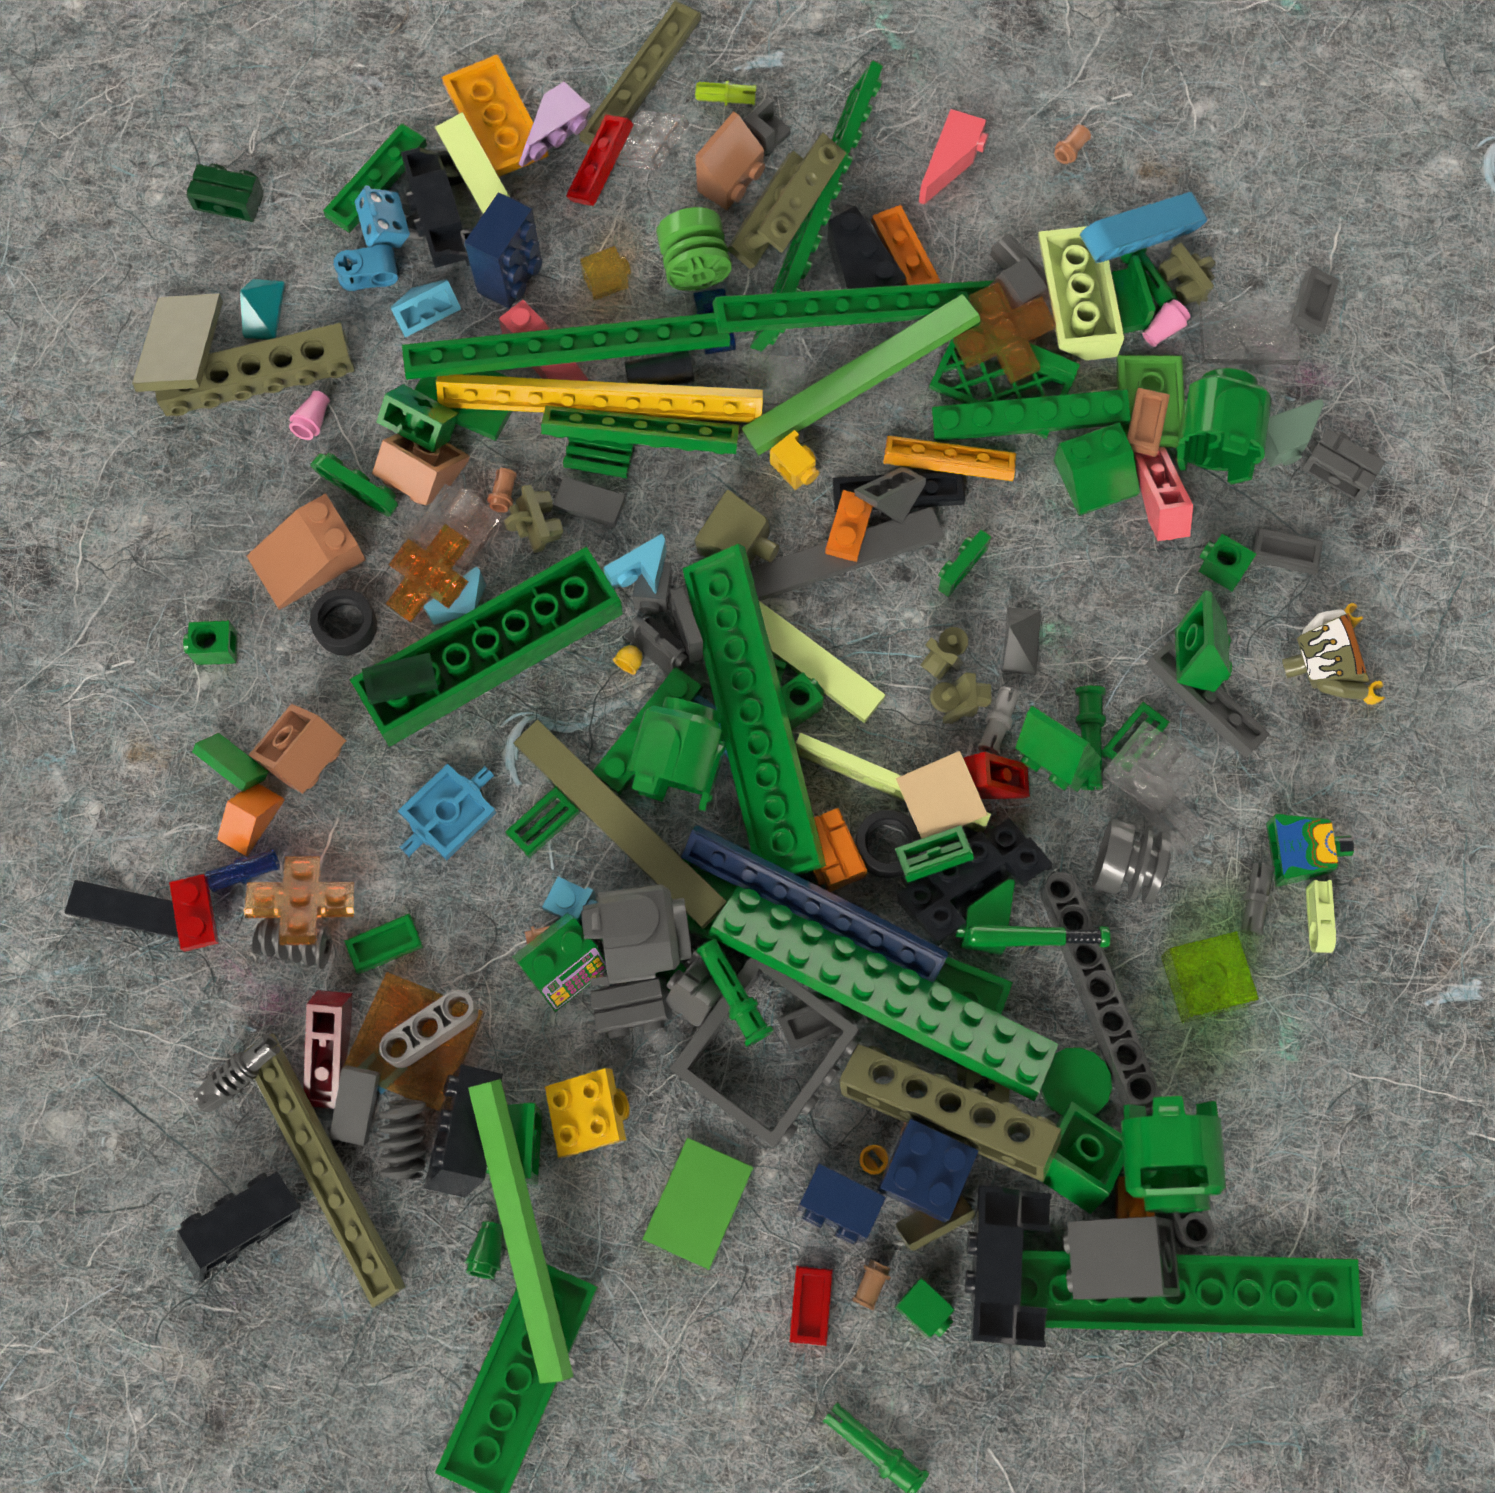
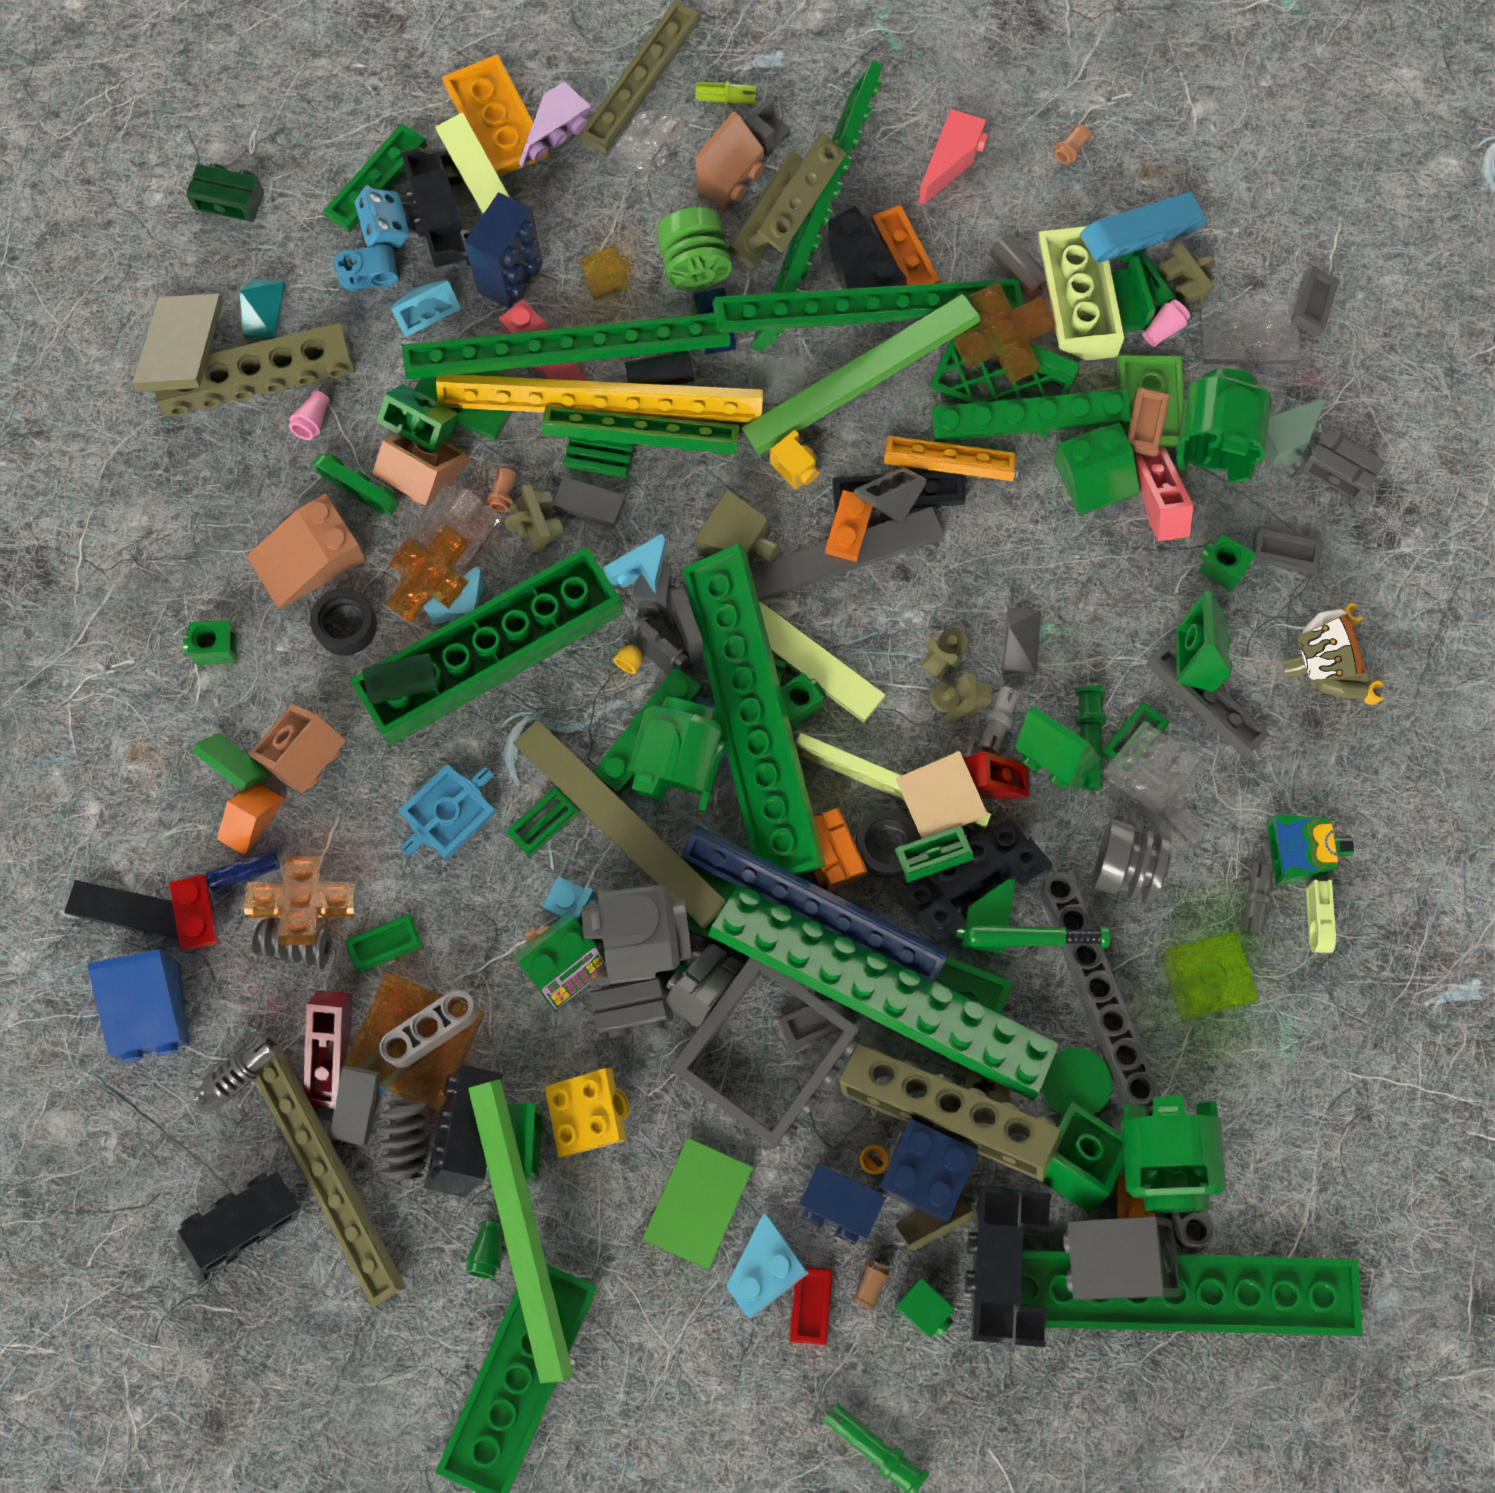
(140, 1004): none -> blue slope
(599, 160): red tile -> none
(742, 1008): green pin -> none
(764, 1269): none -> medium azure wing
(970, 553): green plate -> none
(1020, 283): dark grey brick -> none

